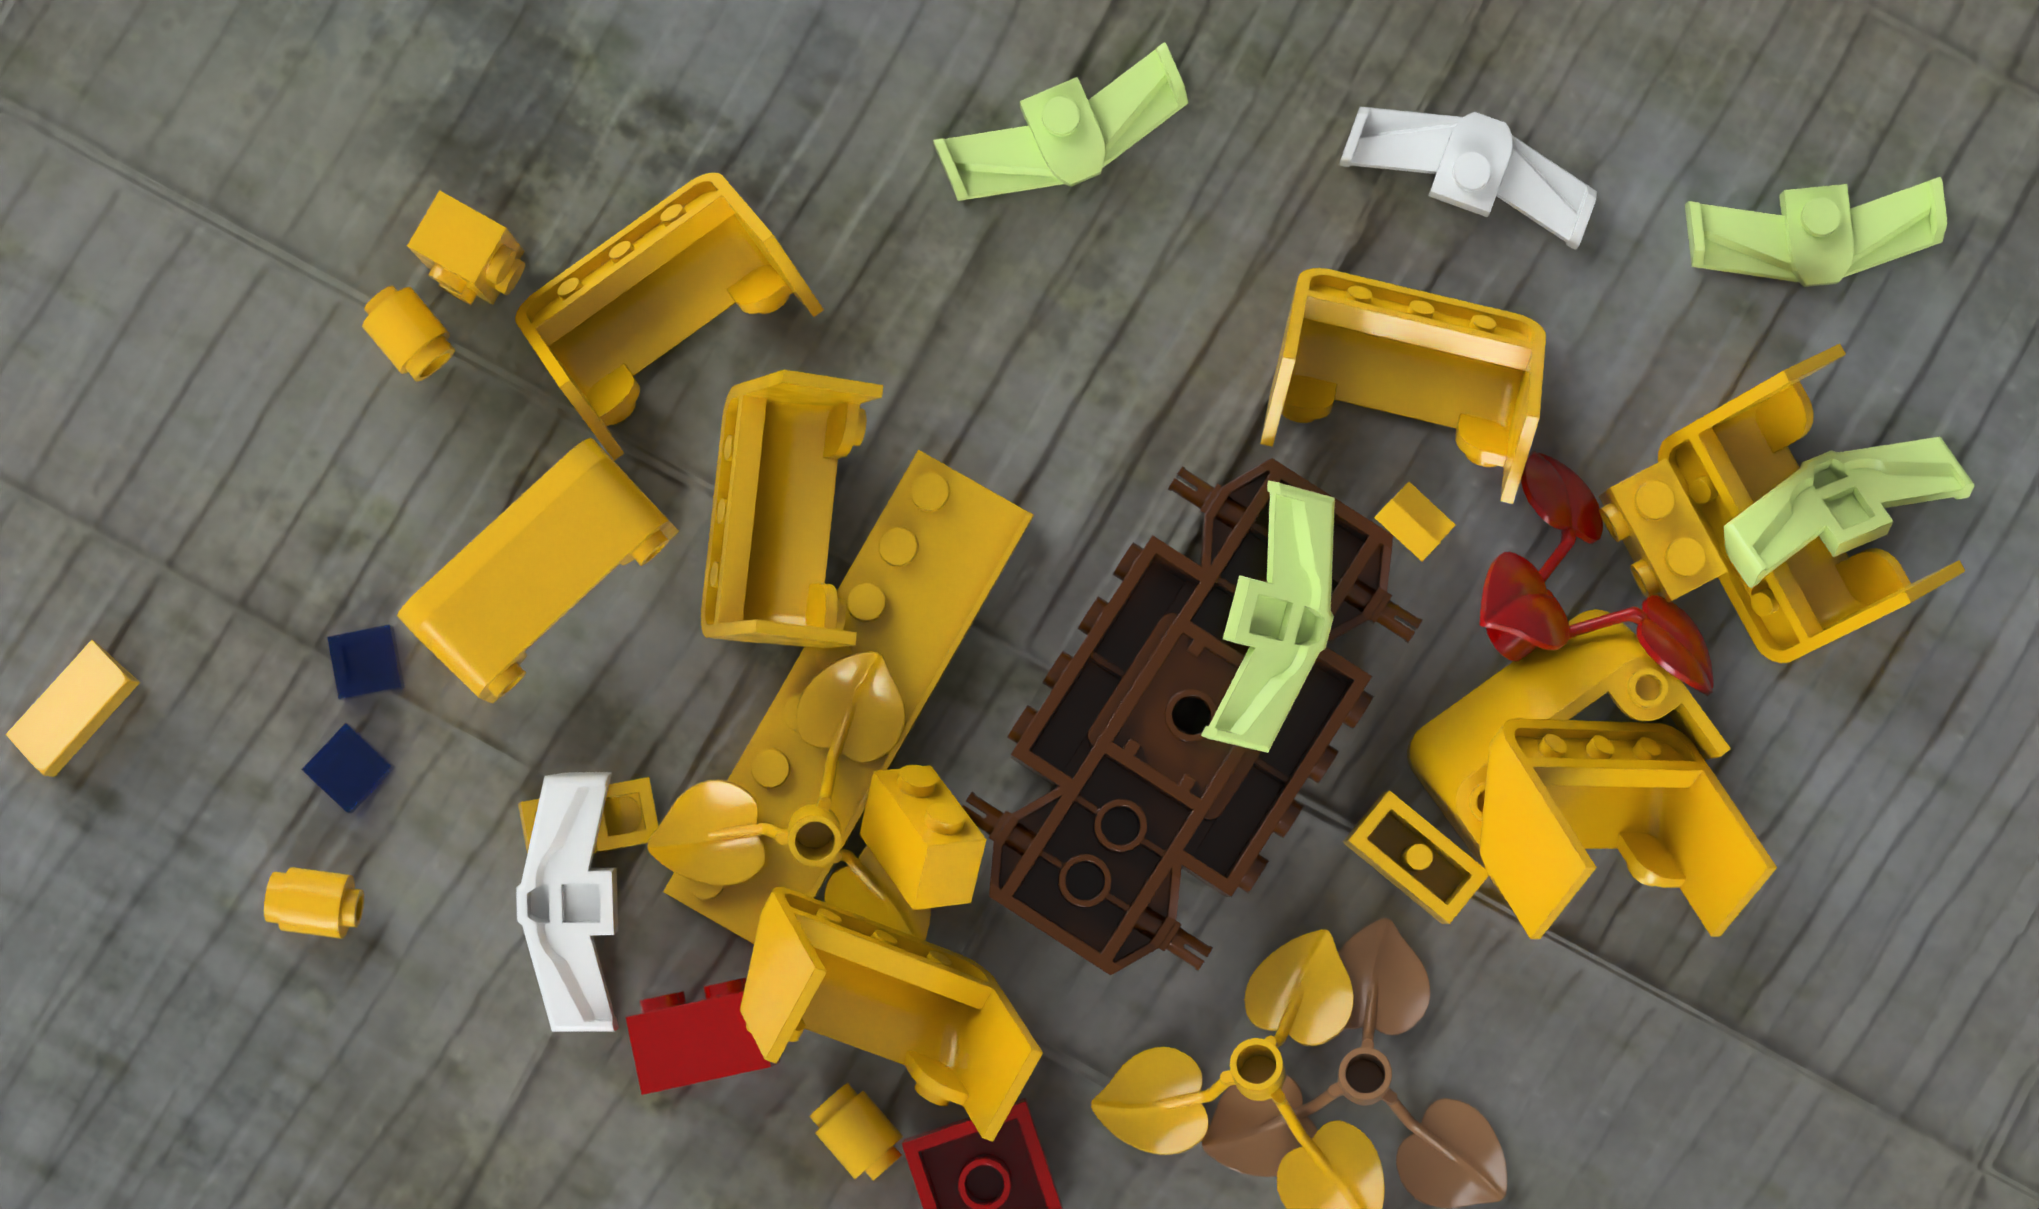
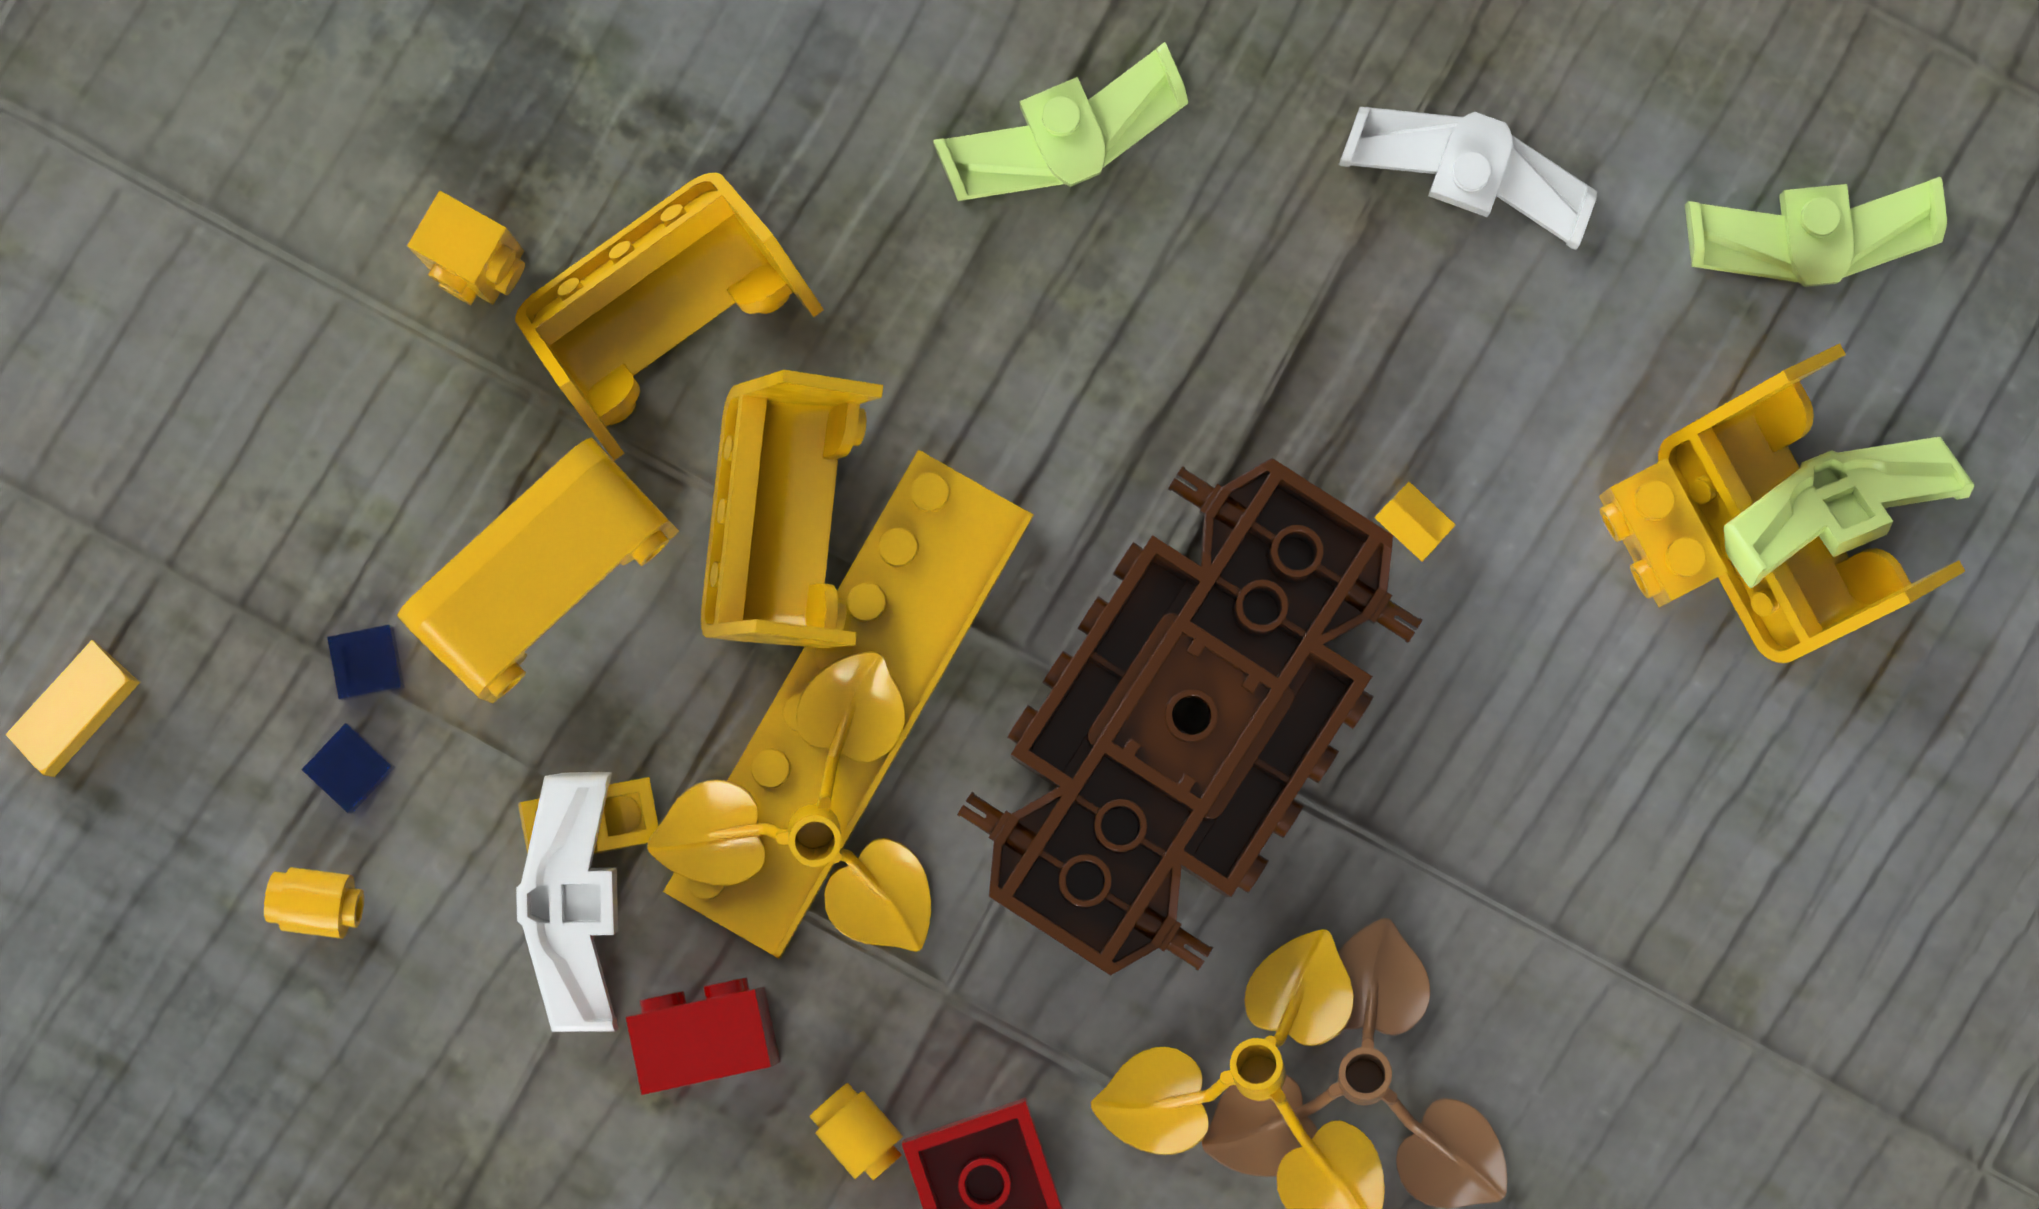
(407, 332): yellow brick -> none
(890, 998): yellow windscreen -> none
(922, 837): yellow brick -> none
(1279, 619): yellowish green plate -> none
(1415, 360): yellow windscreen -> none
(1416, 857): yellow brick -> none
(1453, 747): yellow windscreen -> none
(1527, 615): red plant -> none
(1619, 788): yellow windscreen -> none

